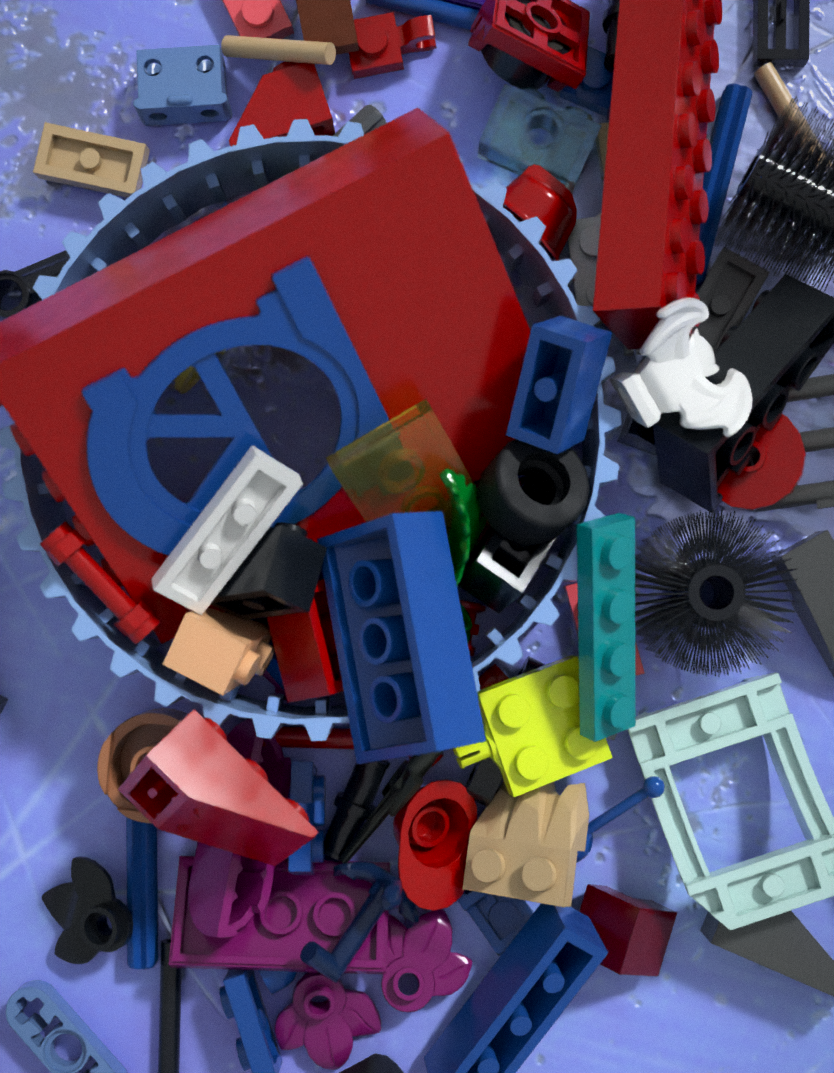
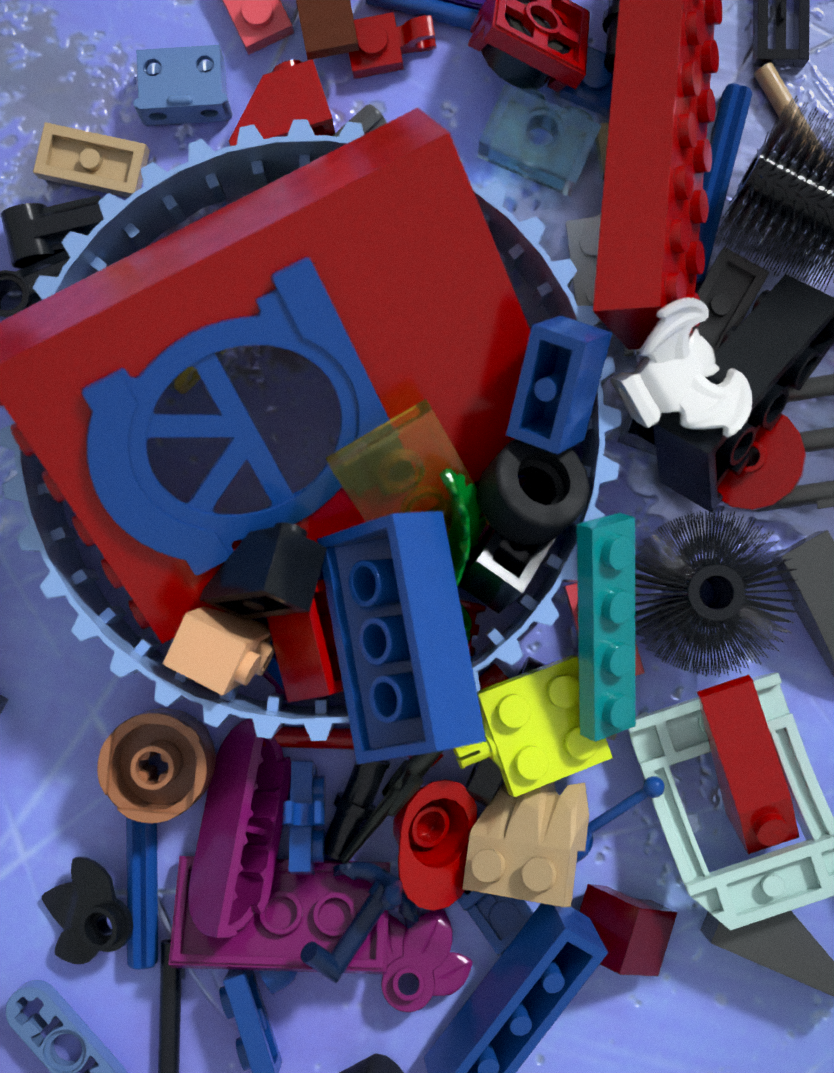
(38, 230): none -> black piece
(134, 619): red bar -> none
(215, 796): slope -> none
(226, 530): white plate -> none
(278, 49): tan piece -> none
(328, 1025): magenta plate -> none
(543, 196): red piece -> none
(747, 765): none -> red slope

